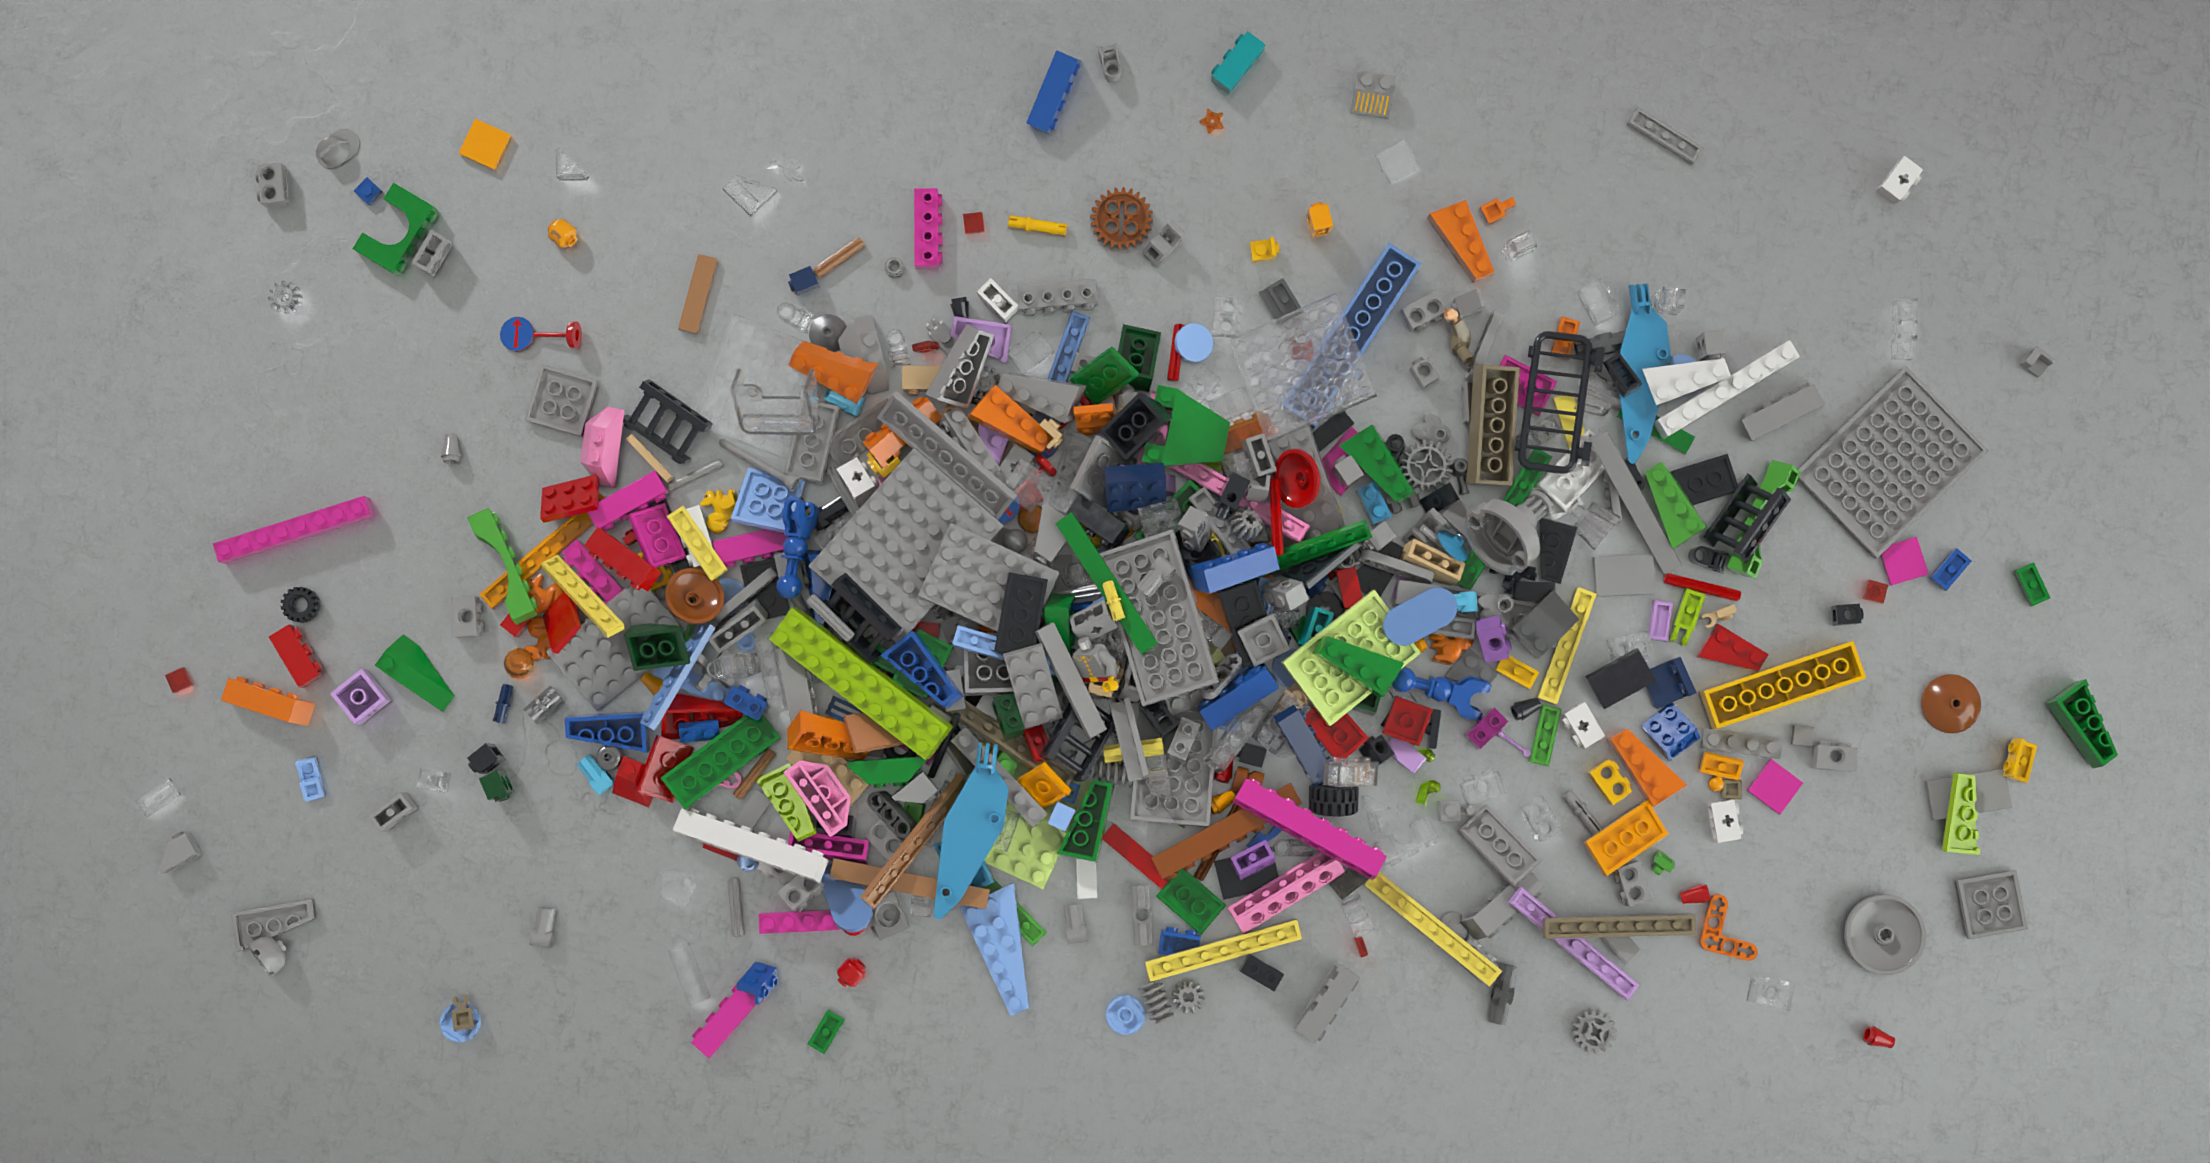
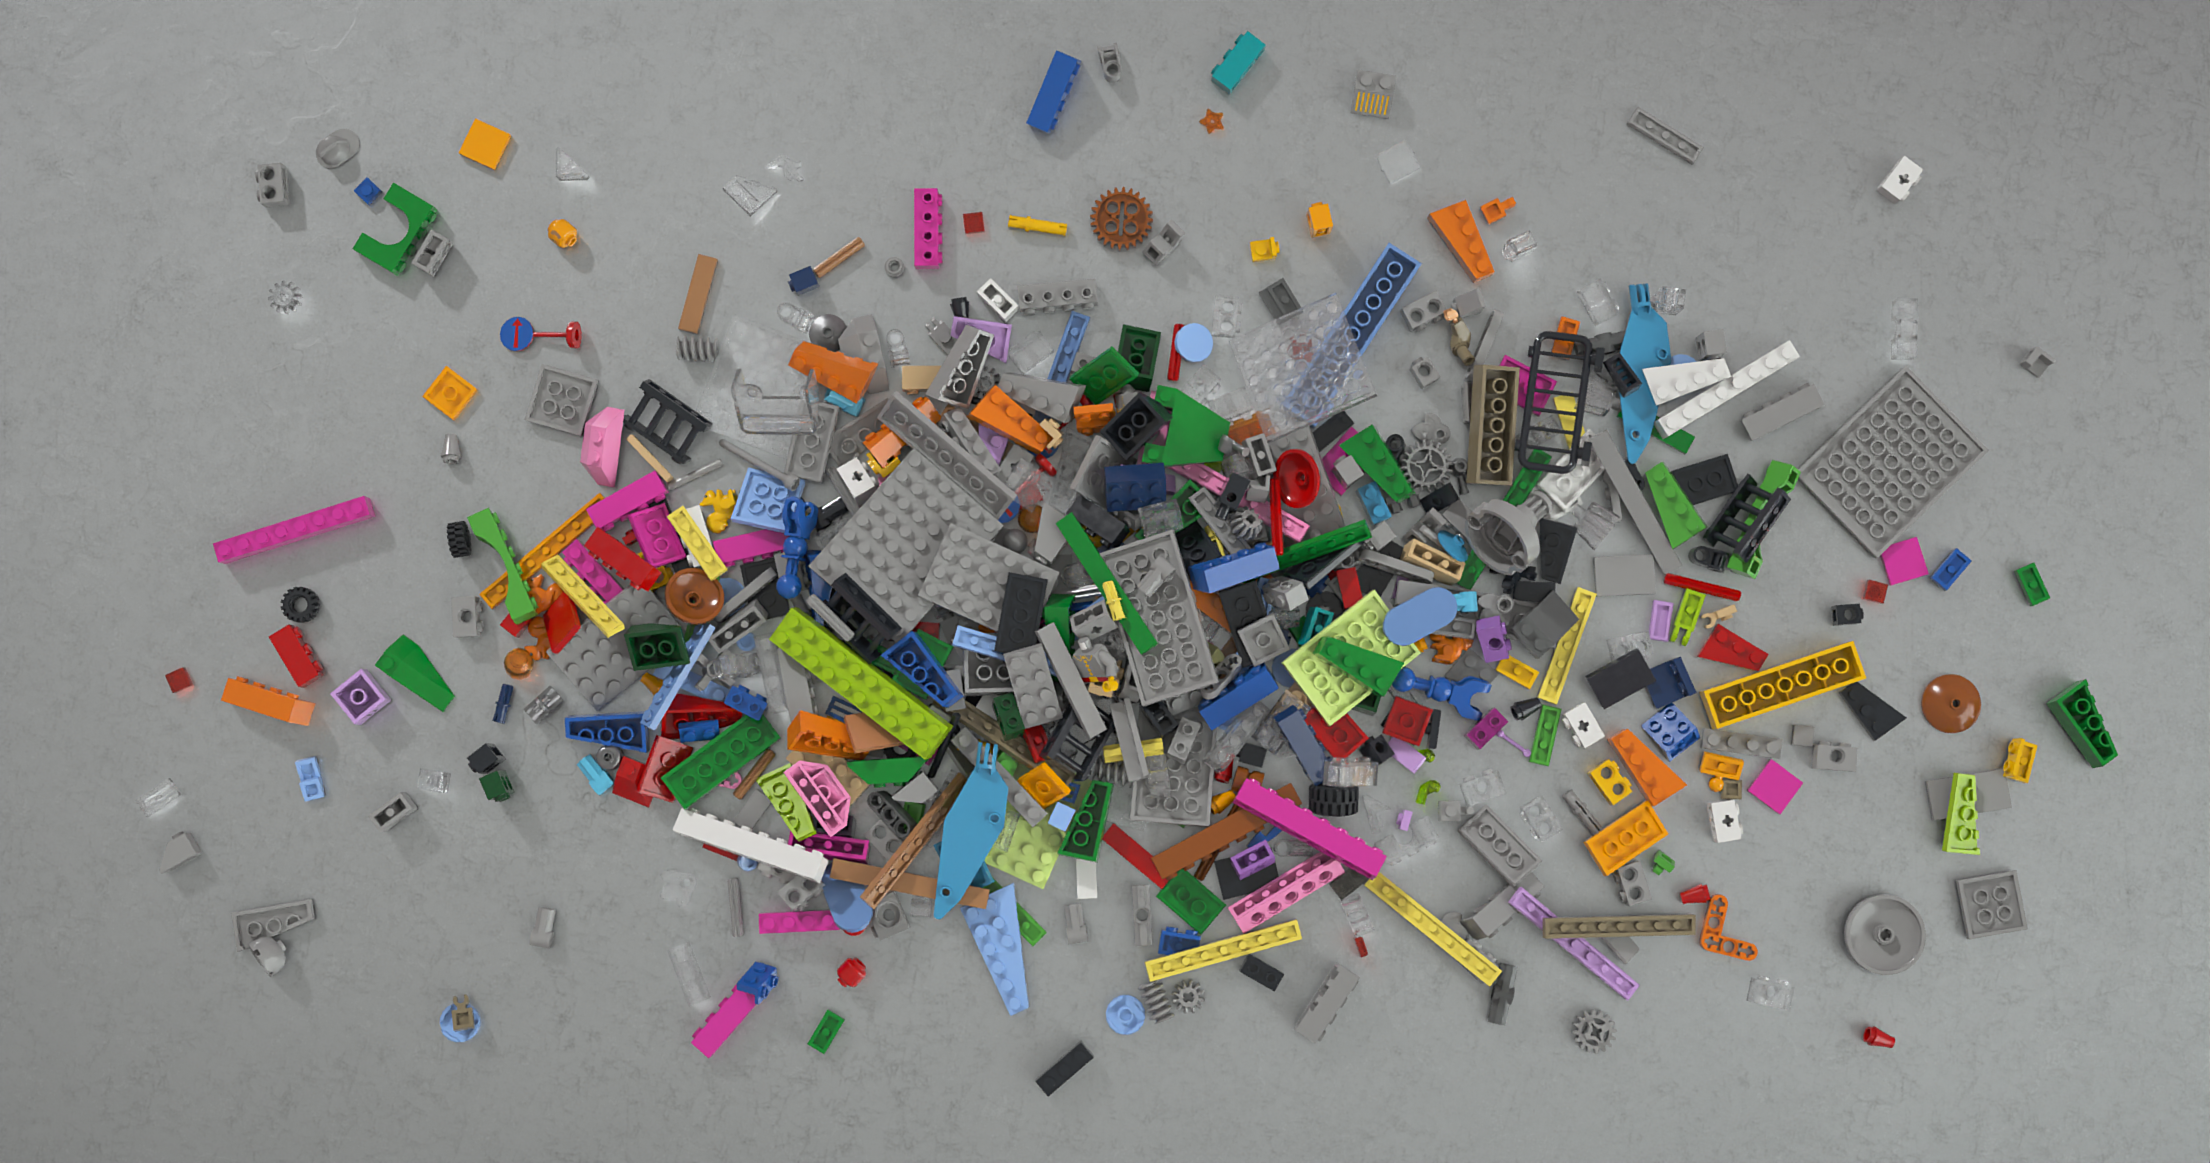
(450, 393): none -> light orange tile
(459, 539): none -> black tyre
(569, 498): red plate -> none
(696, 349): none -> light grey piece
(926, 346): clear red tile -> none
(1064, 1068): none -> black brick
(1195, 529): light grey brick -> none
(1228, 446): none -> flat silver bar
(1403, 820): none -> lavender plate
(1870, 710): none -> black wing

